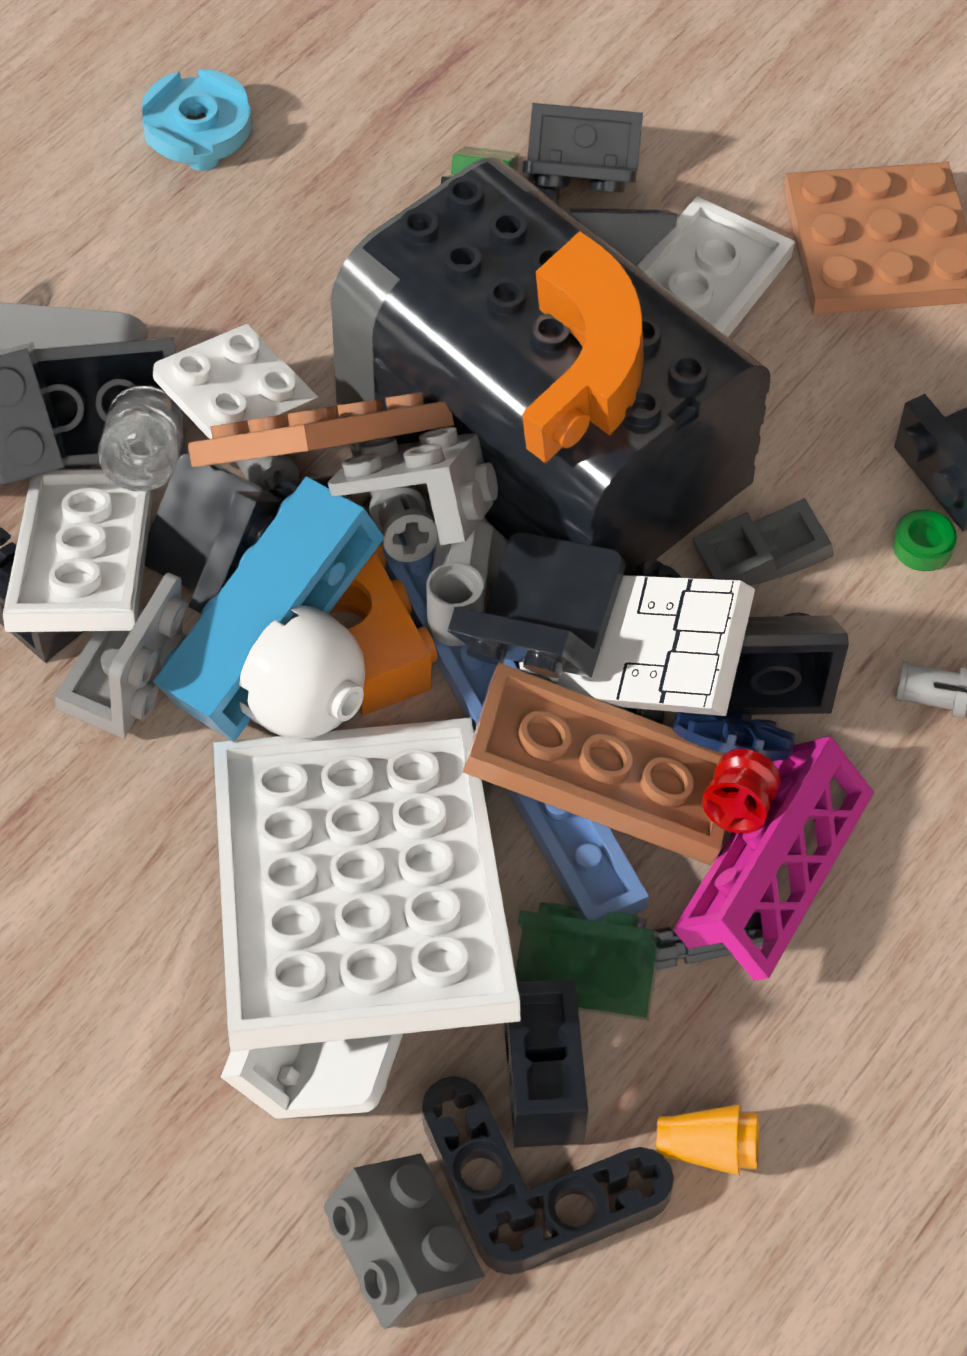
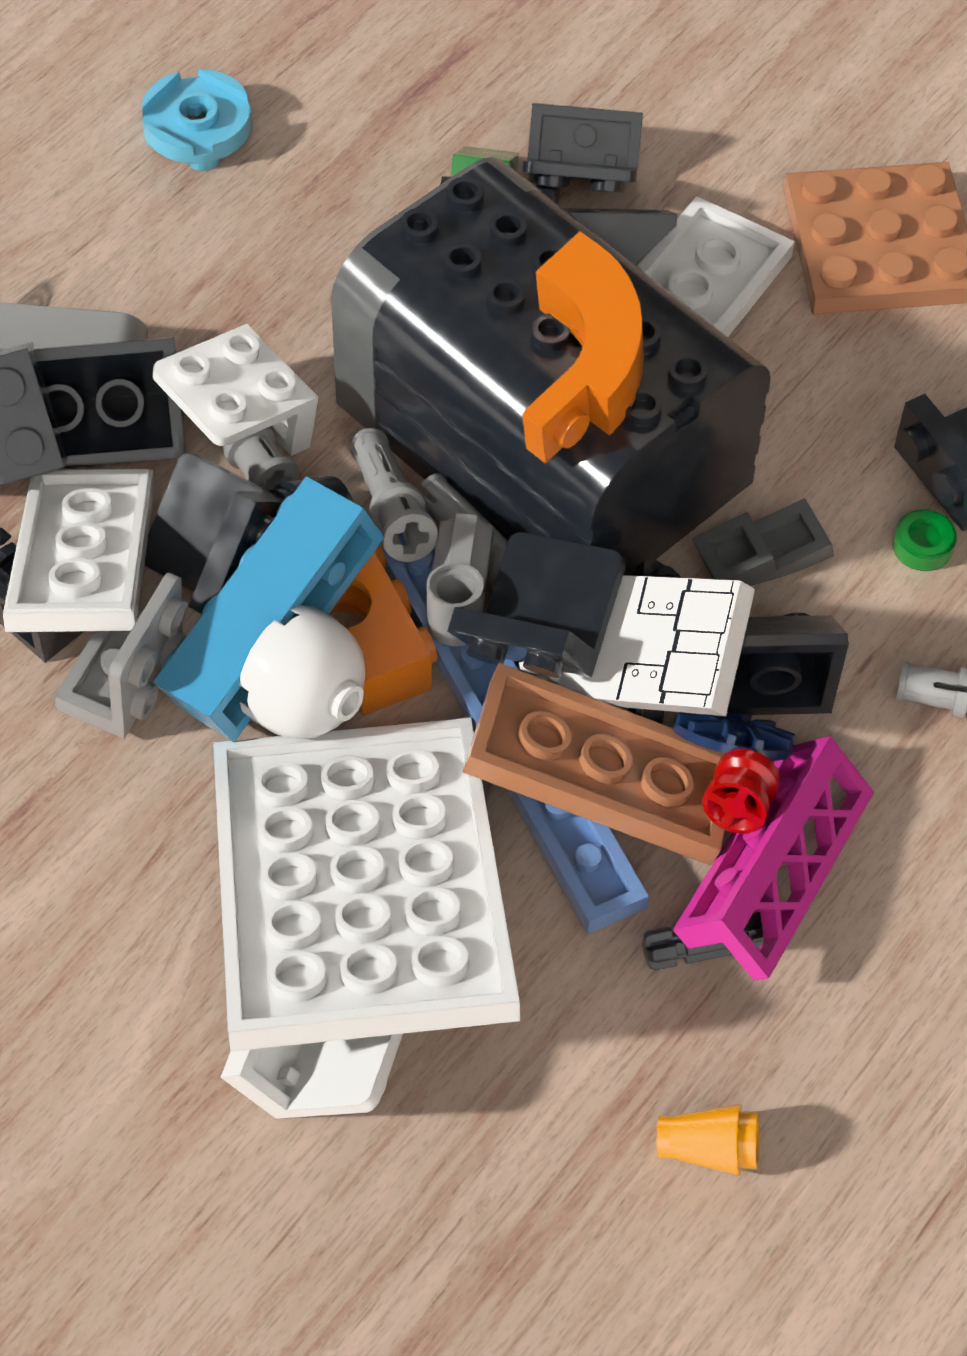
(141, 439): clear wheel -> none
(319, 429): nougat plate -> none
(401, 1237): dark grey bracket -> none
(449, 463): light grey bracket -> none
(514, 1204): black beam -> none
(546, 1066): black brick -> none
(608, 959): clear green bracket -> none

